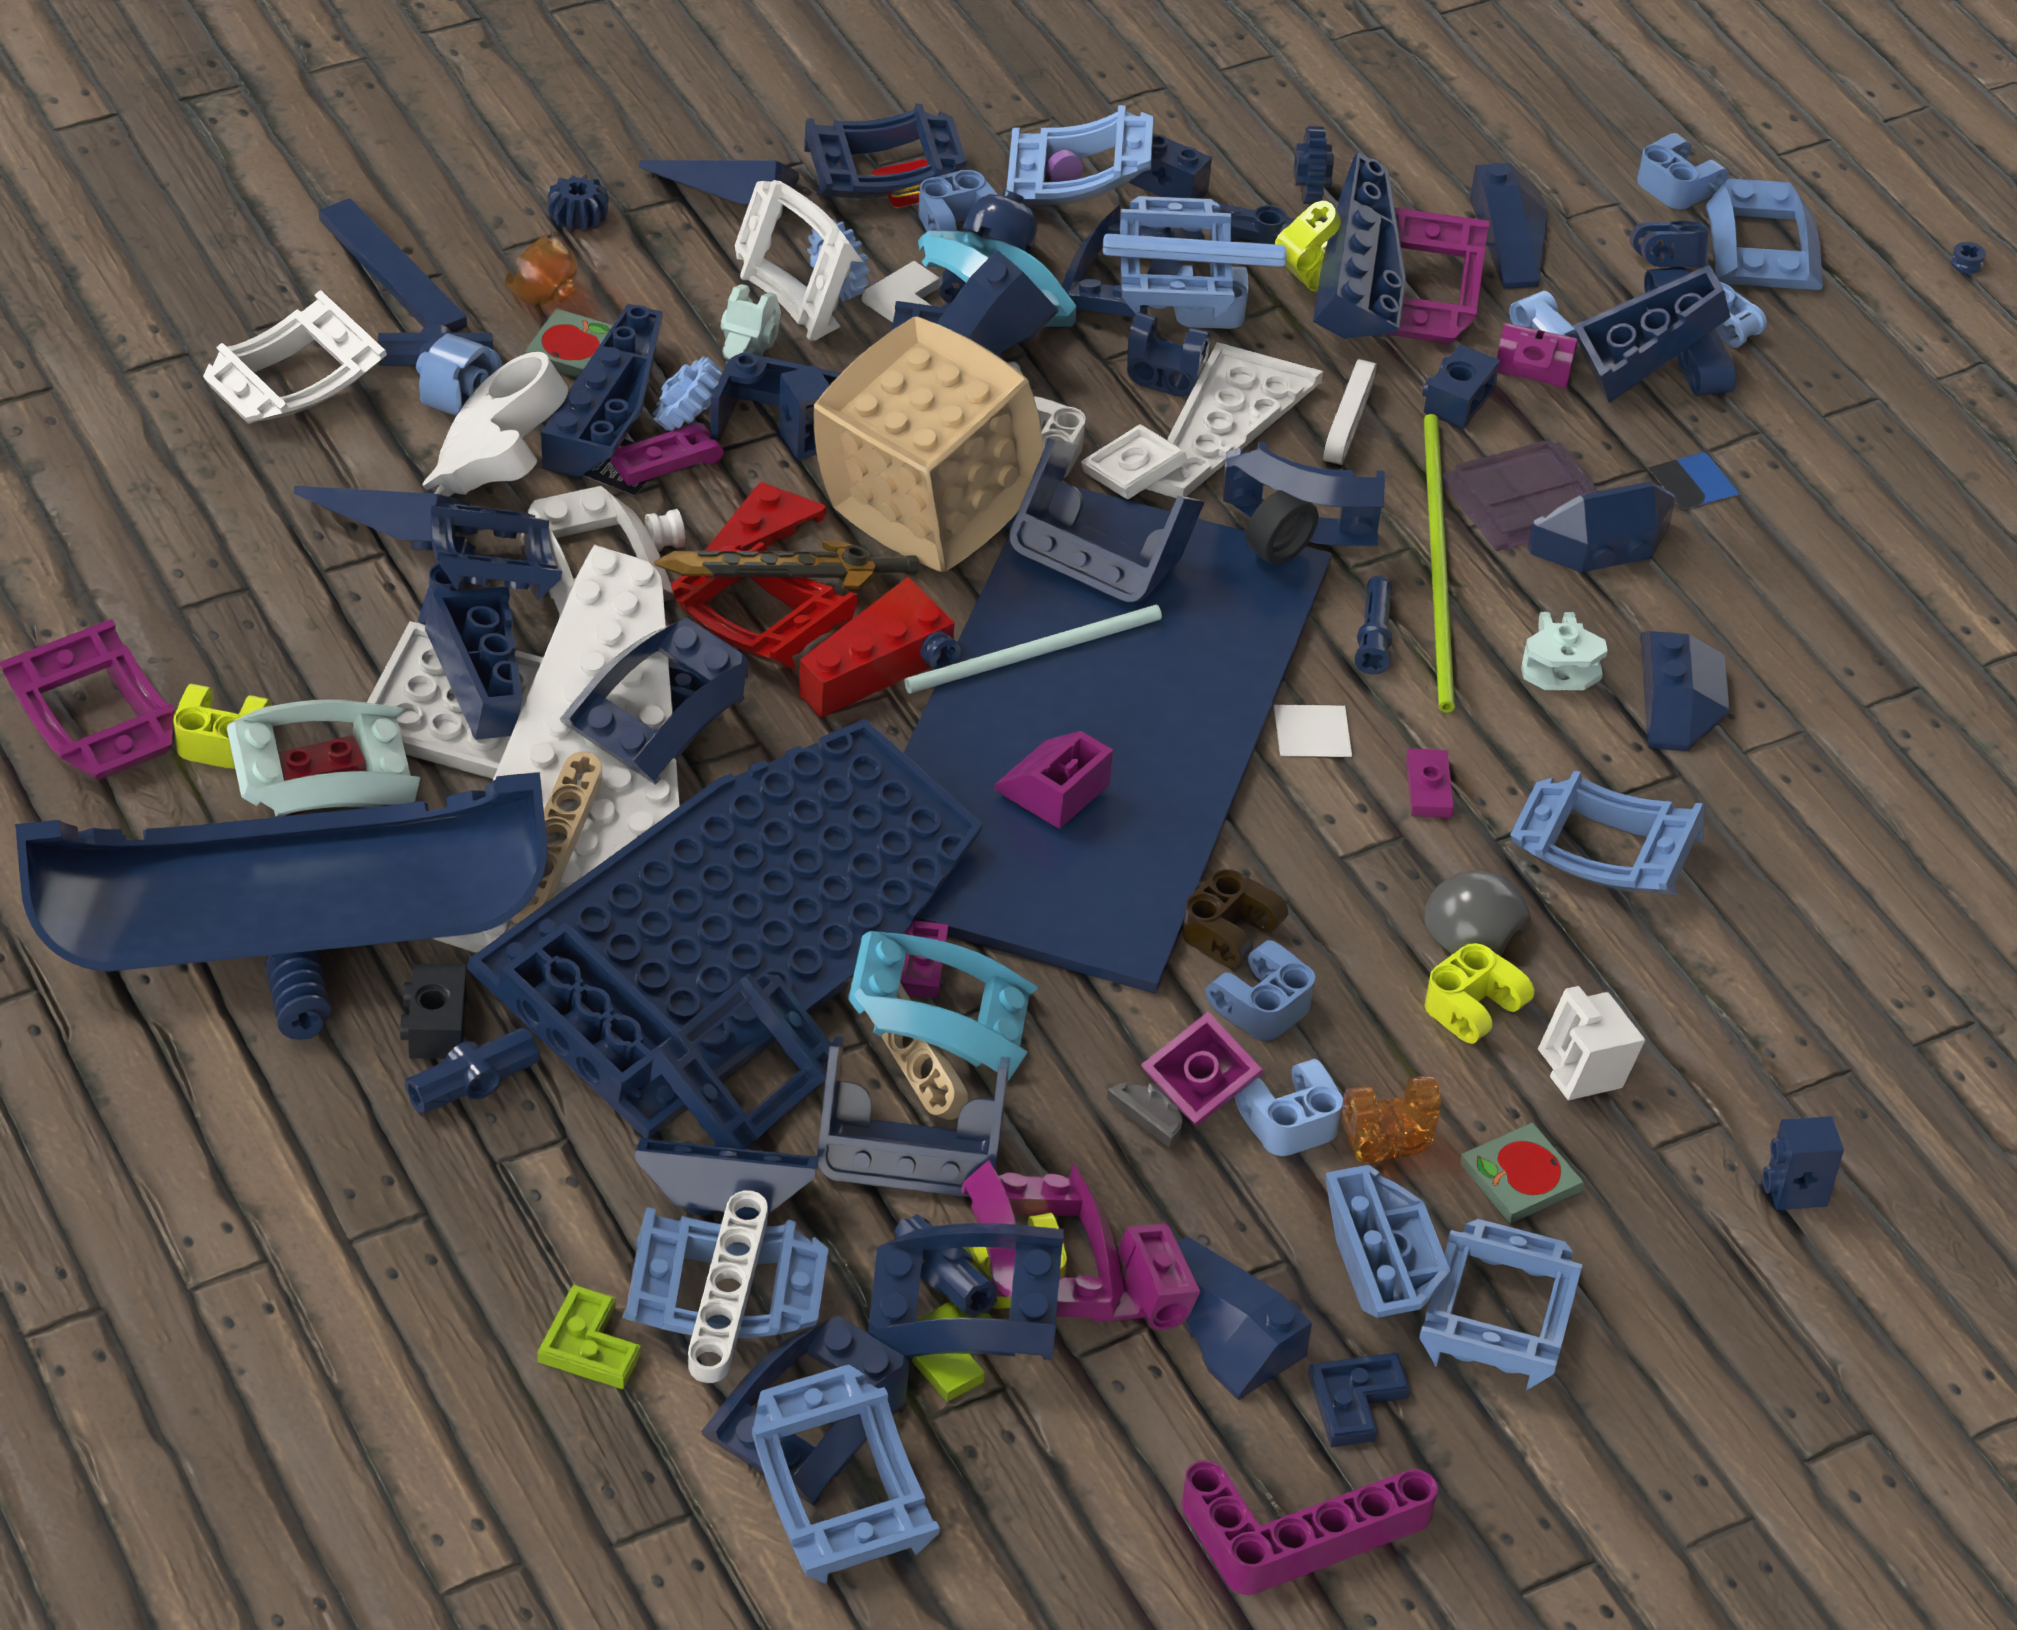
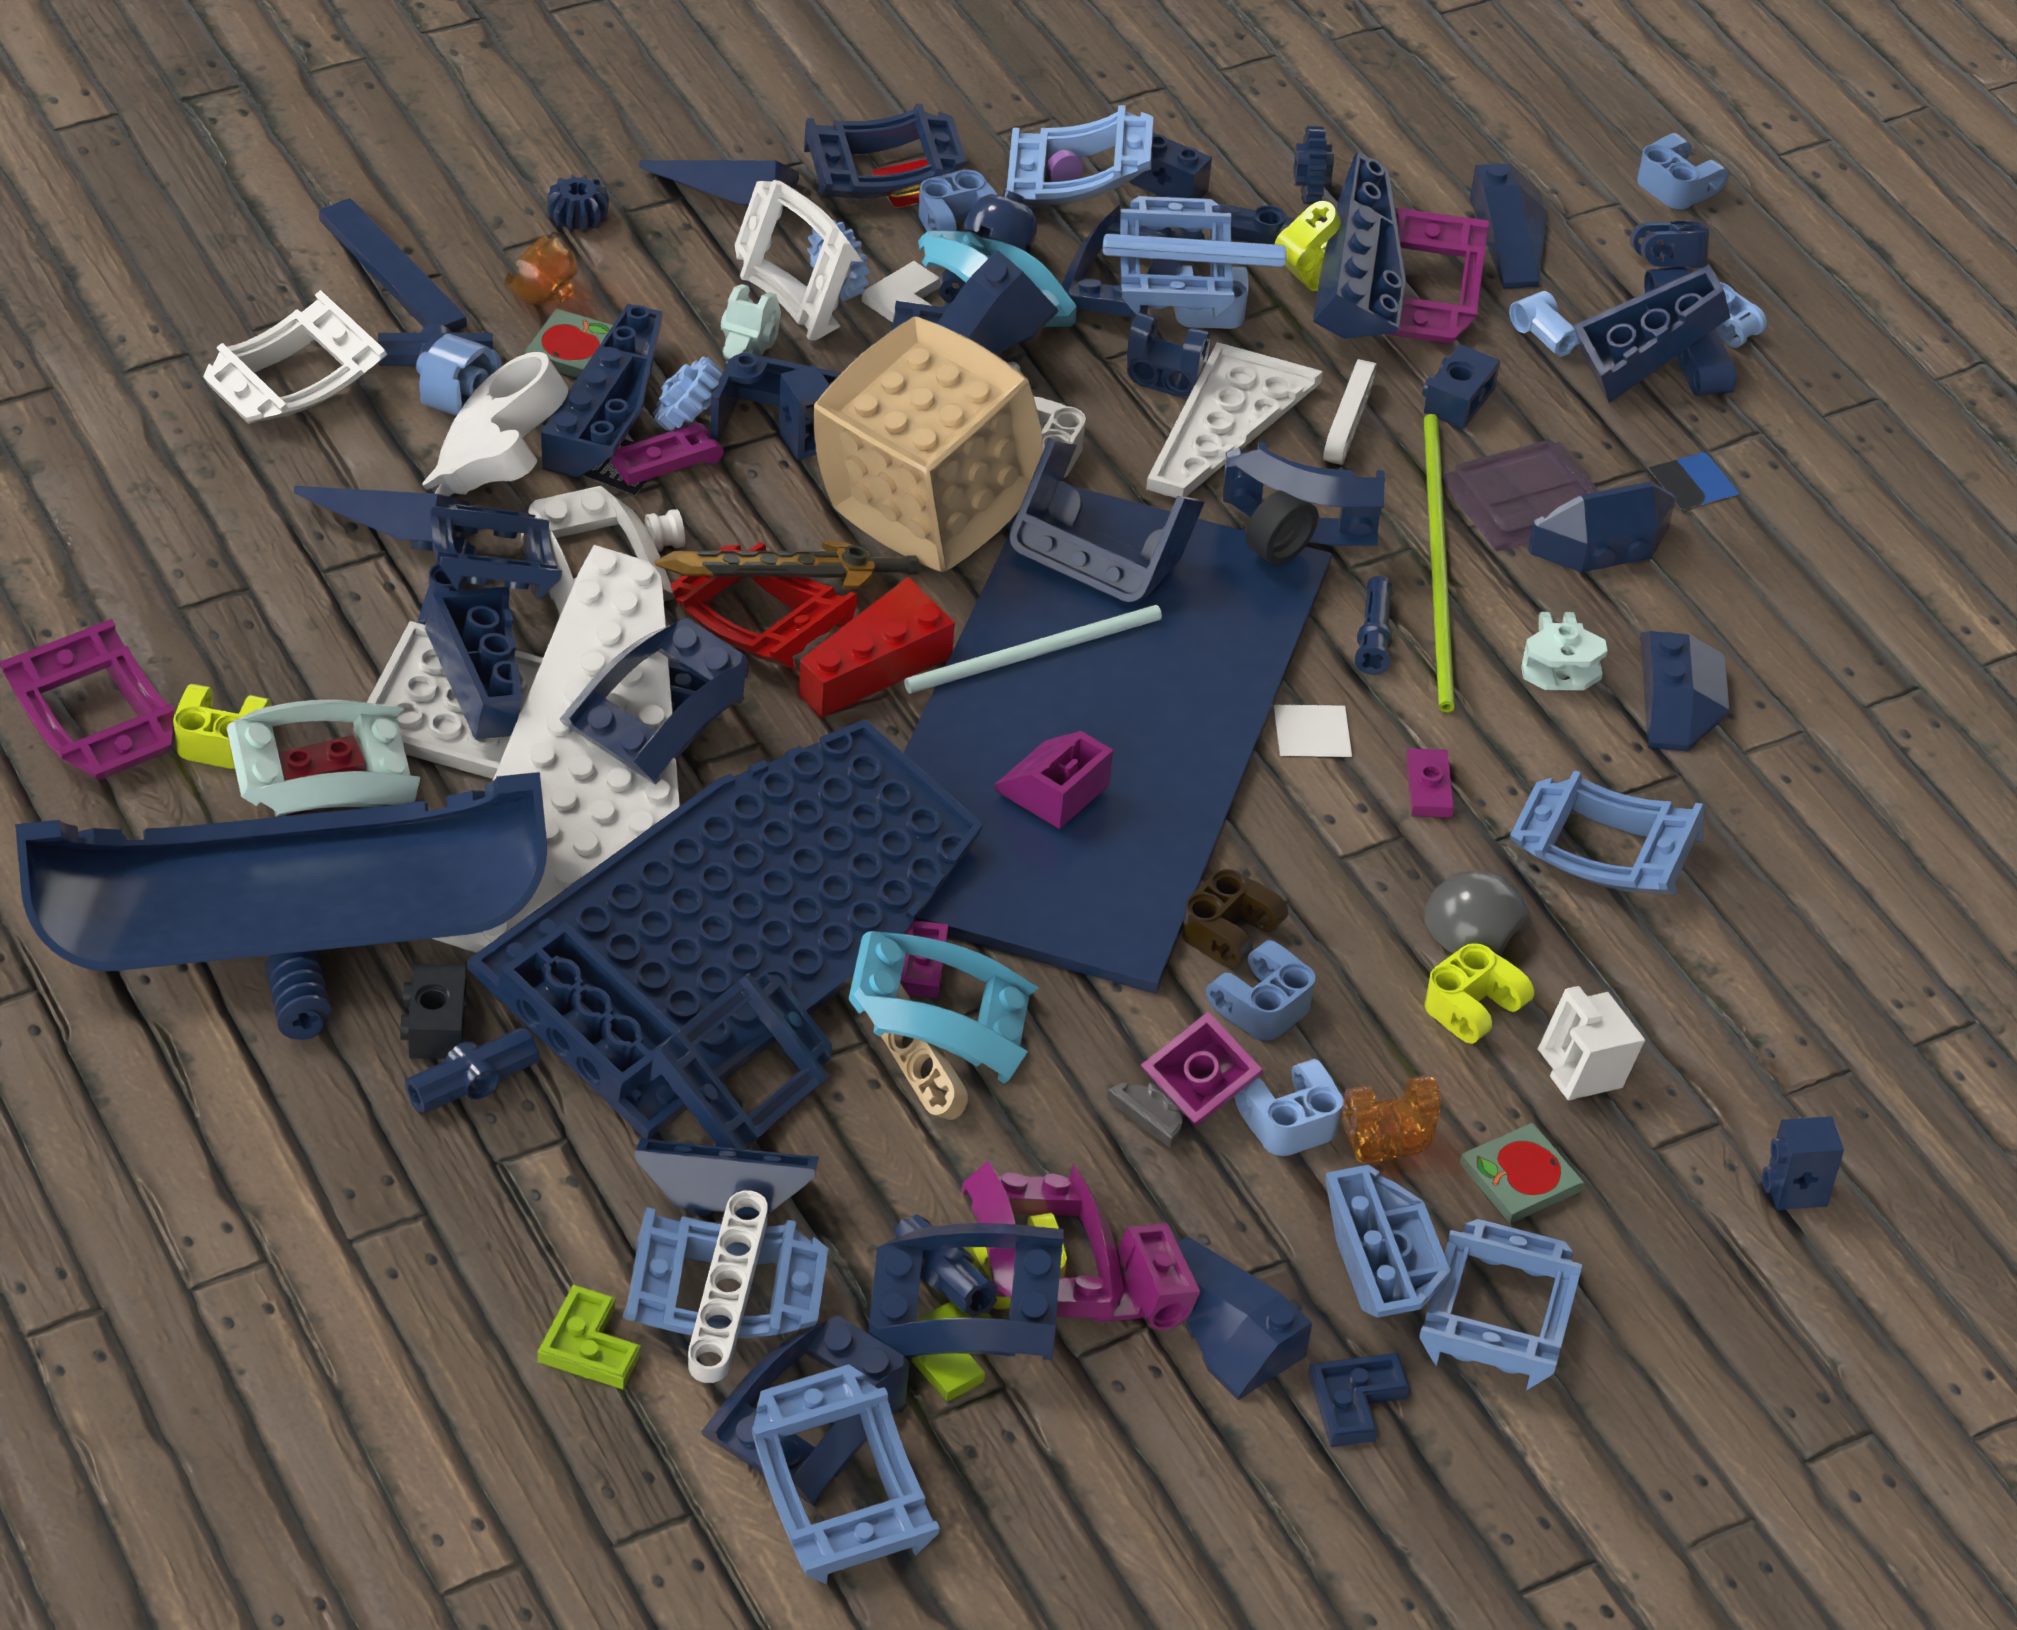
(566, 822): tan beam -> none
(766, 517): red wing -> none
(901, 1153): windscreen -> none
(933, 644): dark blue bush -> none
(1134, 461): white tile -> none
(1356, 1523): magenta beam -> none
(1536, 354): magenta piece -> none
(1763, 266): medium blue wedge -> none
(1968, 257): dark blue bush -> none

